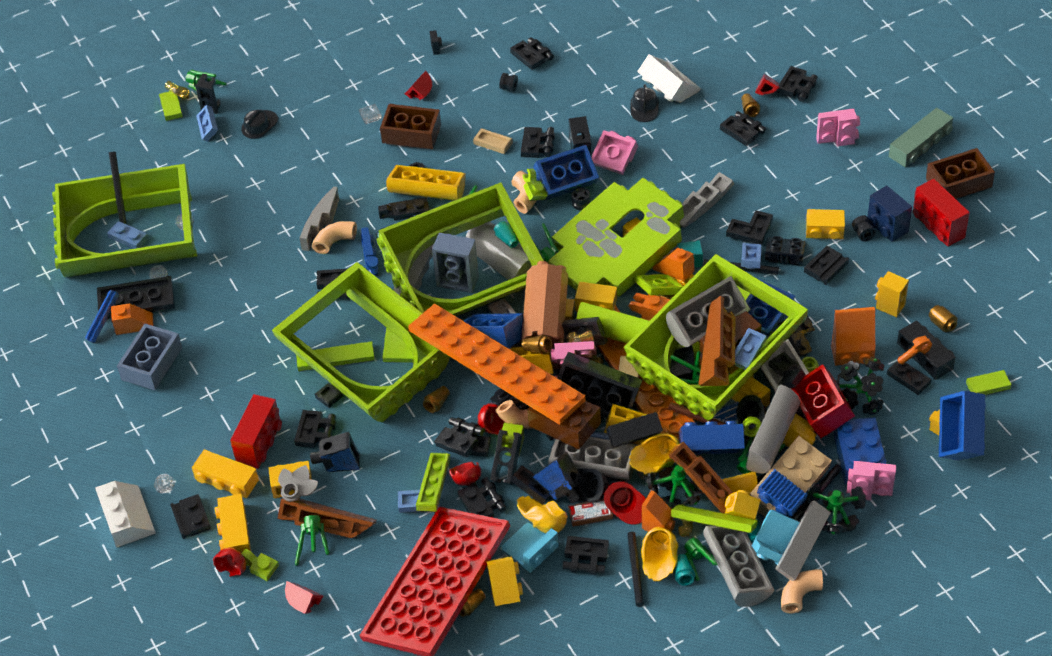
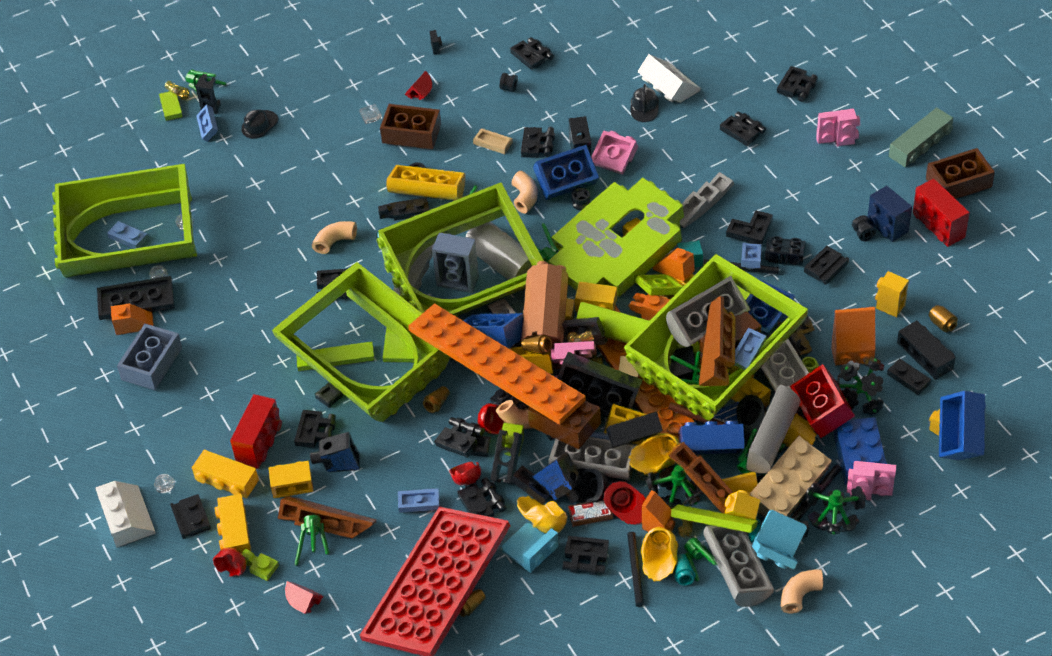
(101, 316): blue axle -> none
(117, 187): black bar -> none
(297, 481): light grey plate -> none
(321, 215): light grey slope -> none
(370, 257): blue hinge -> none
(433, 482): lime tile -> none
(503, 581): yellow brick -> none
(506, 234): teal cone -> none
(533, 188): lime plate -> none
(750, 105): pearl gold cone -> none
(751, 432): lime plate -> none
(766, 85): red brick -> none
(781, 494): blue brick -> none
(782, 364): black tile -> none
(792, 378): black tile -> none
(802, 540): light grey tile -> none
(825, 224): yellow brick -> none
(921, 344): orange bar -> none
(989, 383): lime tile -> none

